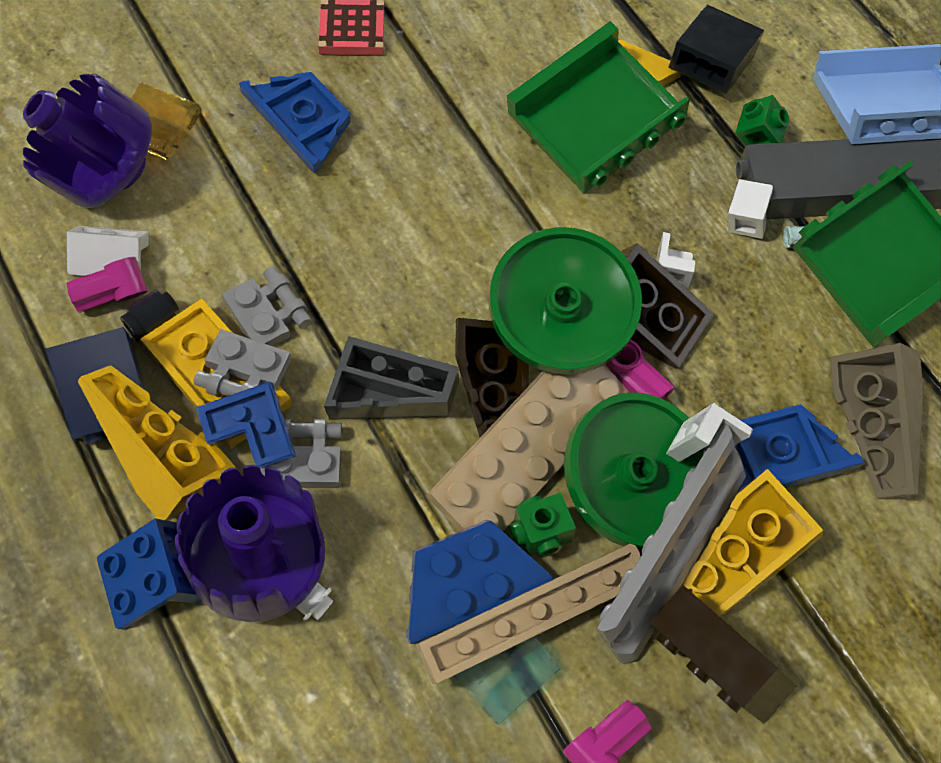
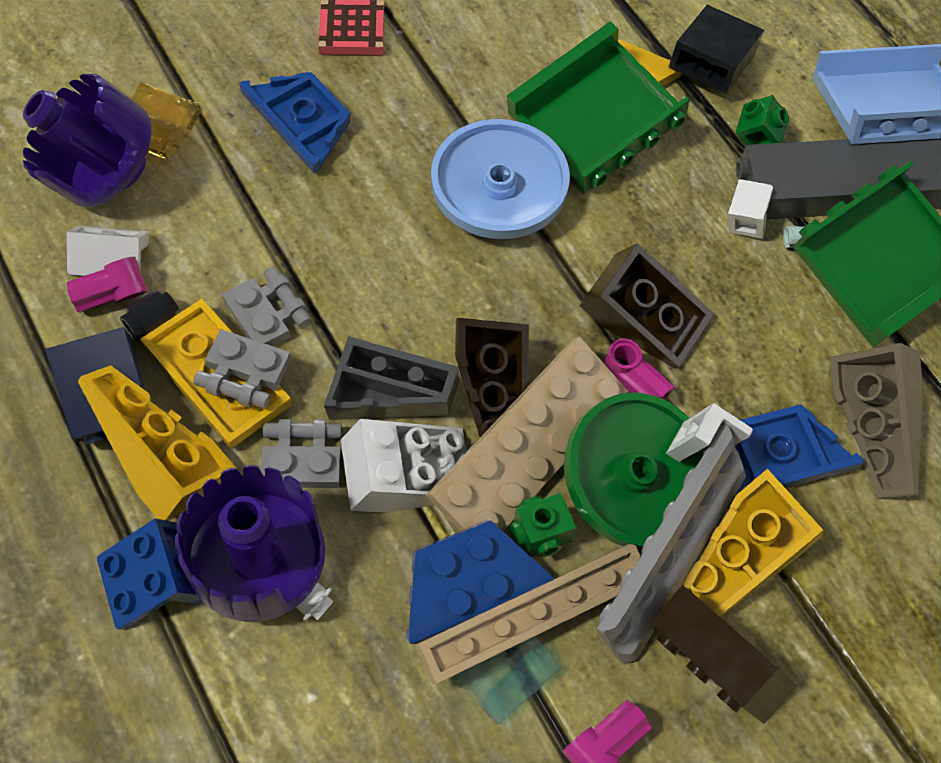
(254, 414): blue tile -> none
(397, 463): none -> white slope
(499, 179): none -> light blue dish
(565, 300): green dish -> none
(675, 261): white panel -> none

